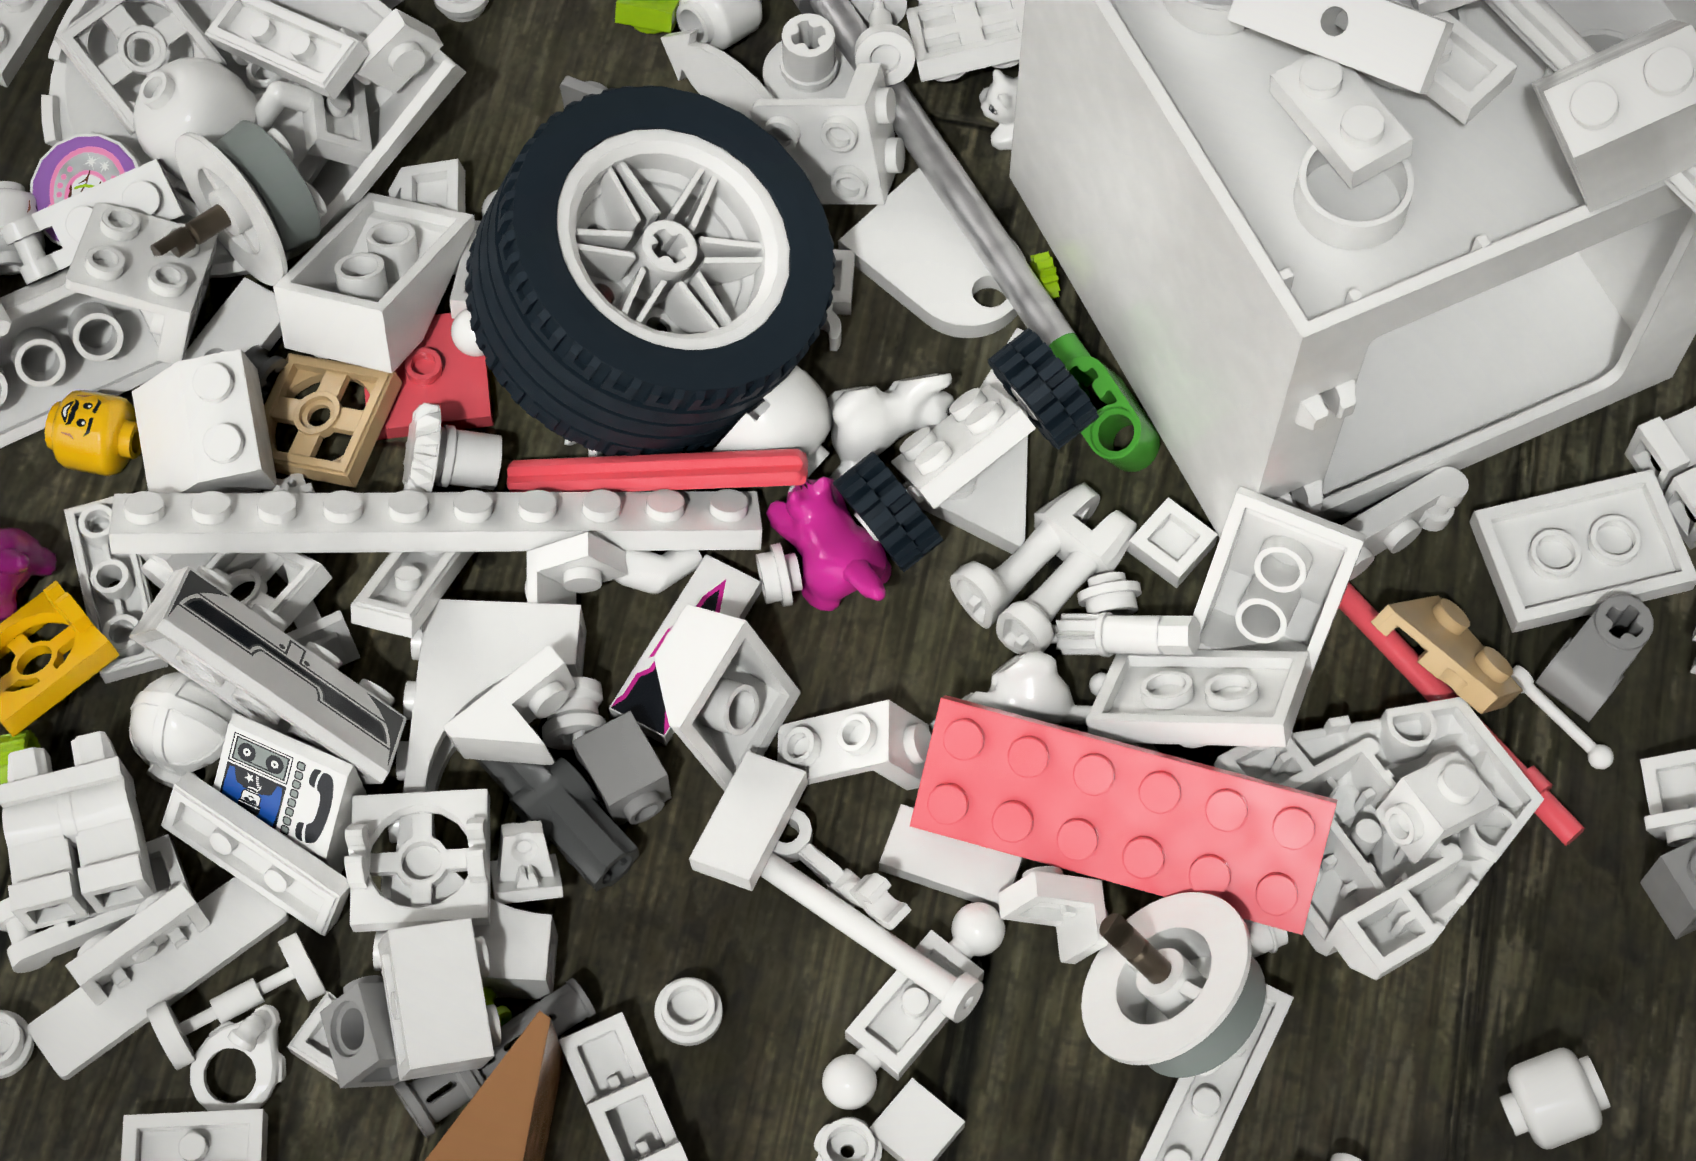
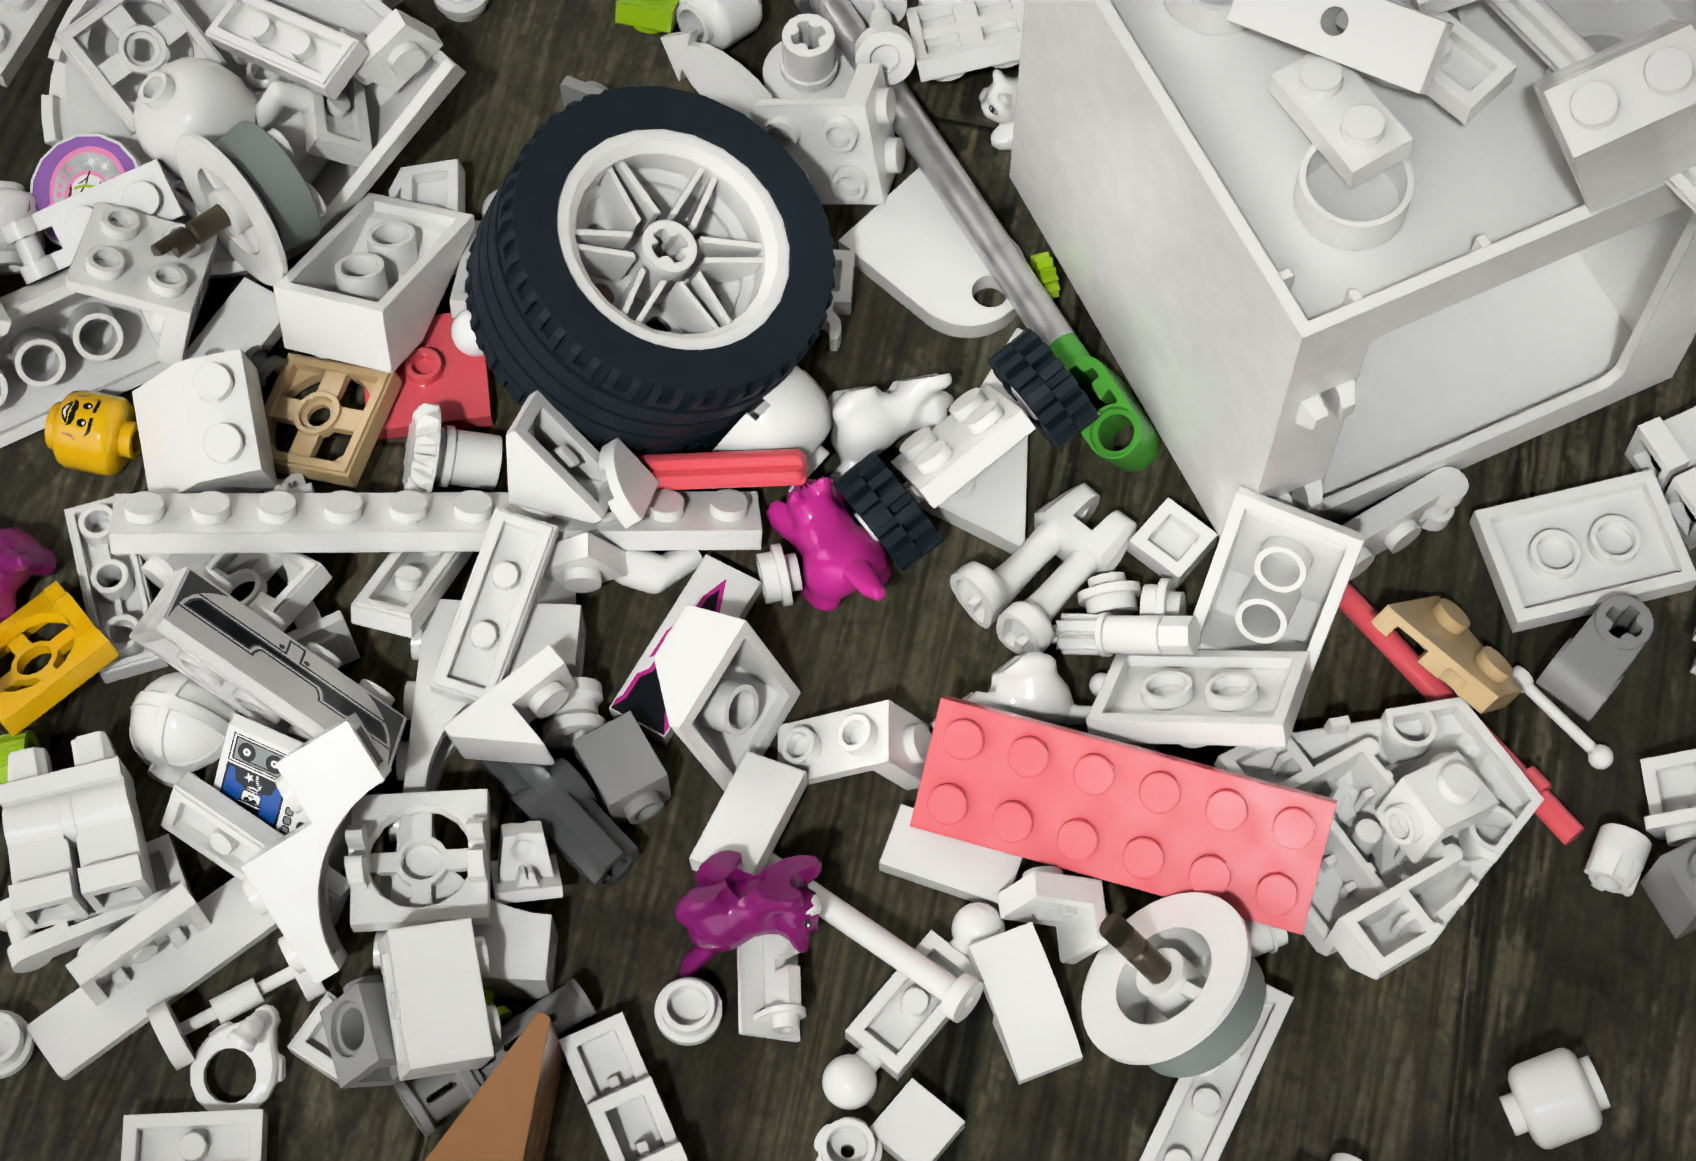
(292, 872): none -> white arch
(494, 606): none -> white tile
(554, 465): none -> white slope
(629, 482): none -> white tile
(741, 905): none -> magenta animal
(769, 989): none -> white hinge
(865, 893): white piece -> none
(1025, 1003): none -> white slope
(1162, 599): none -> white plate
(1617, 859): none -> white hose

